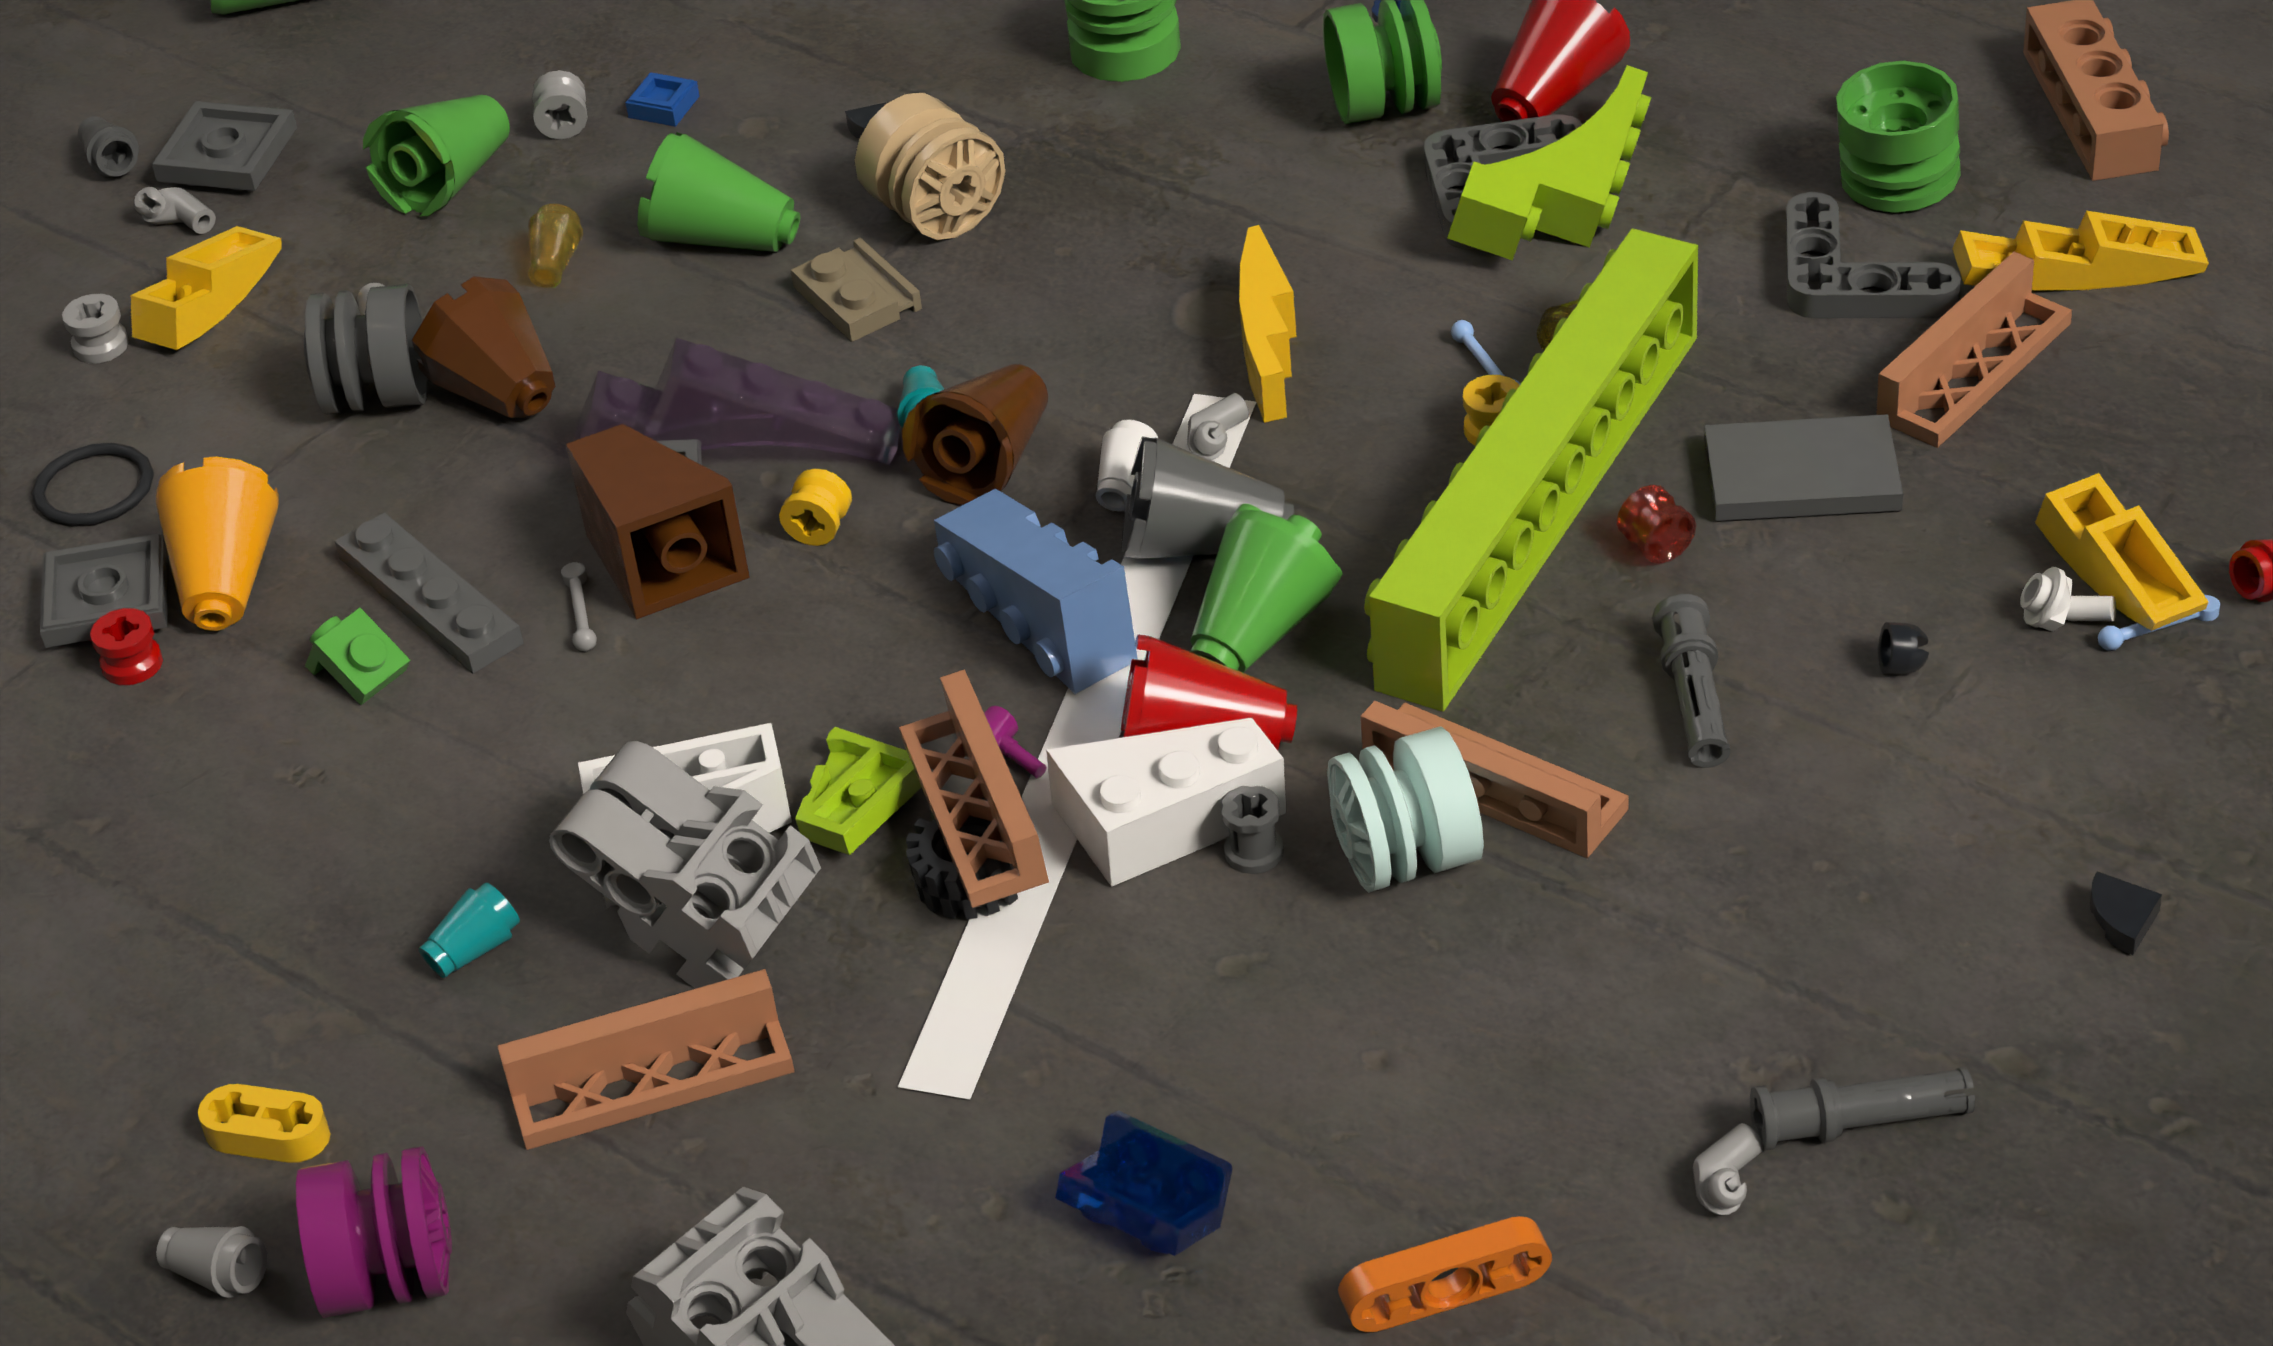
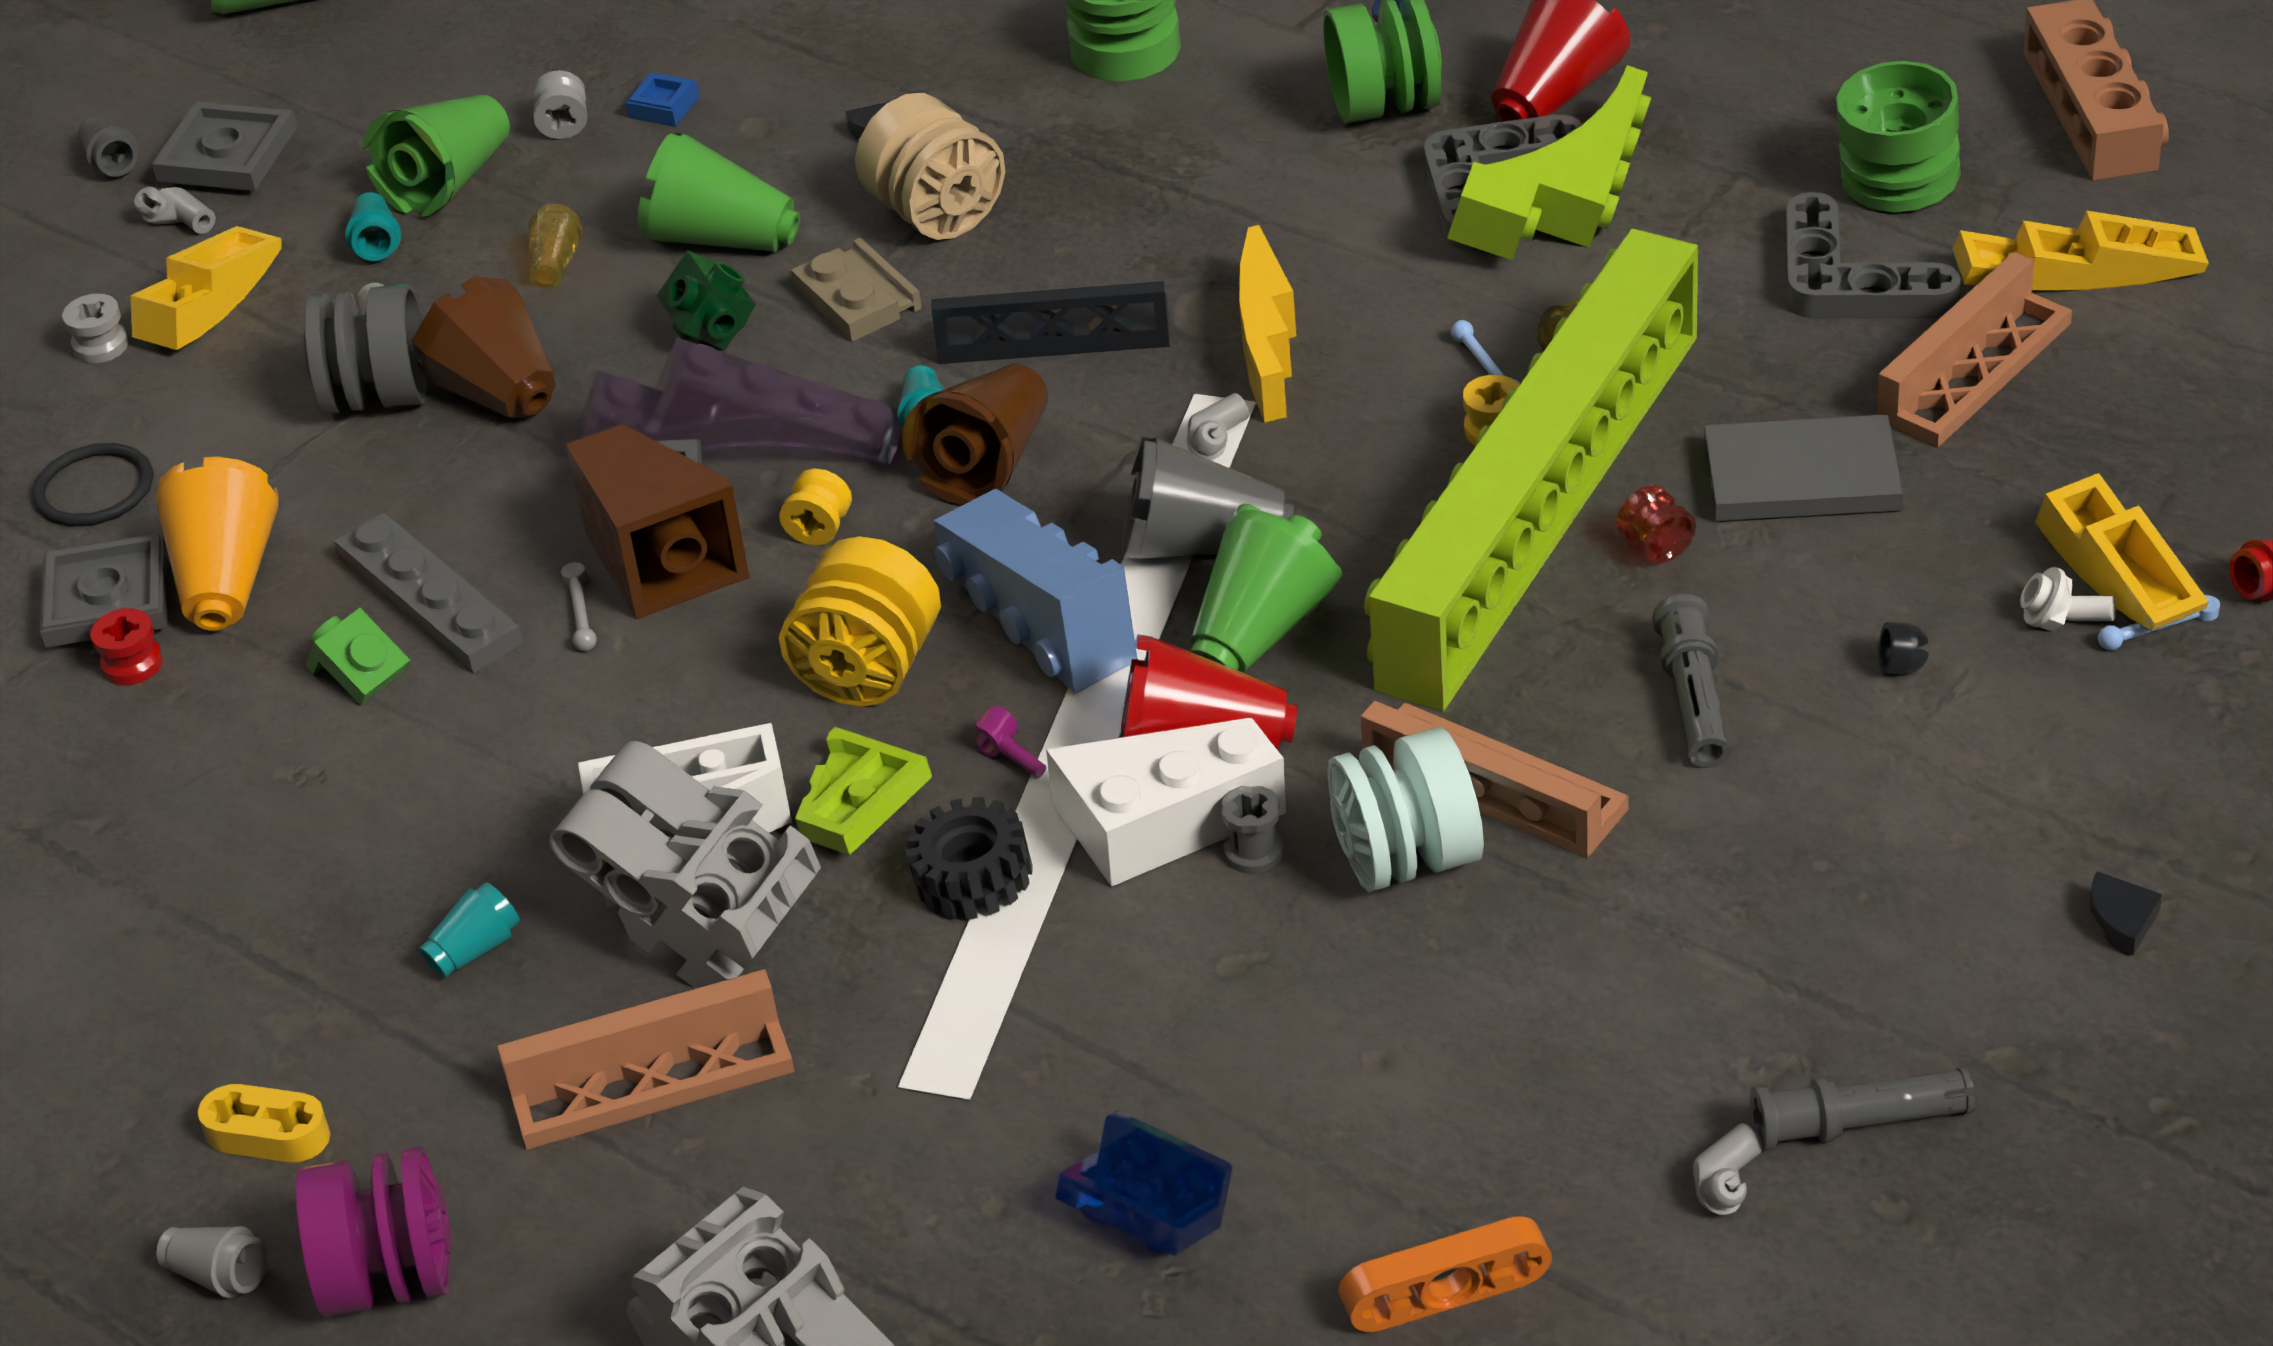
(372, 227): none -> teal cone
(706, 300): none -> dark green brick
(860, 621): none -> yellow wheel
(991, 781): nougat fence -> none
(1051, 322): none -> black fence
(1116, 462): white cone -> none

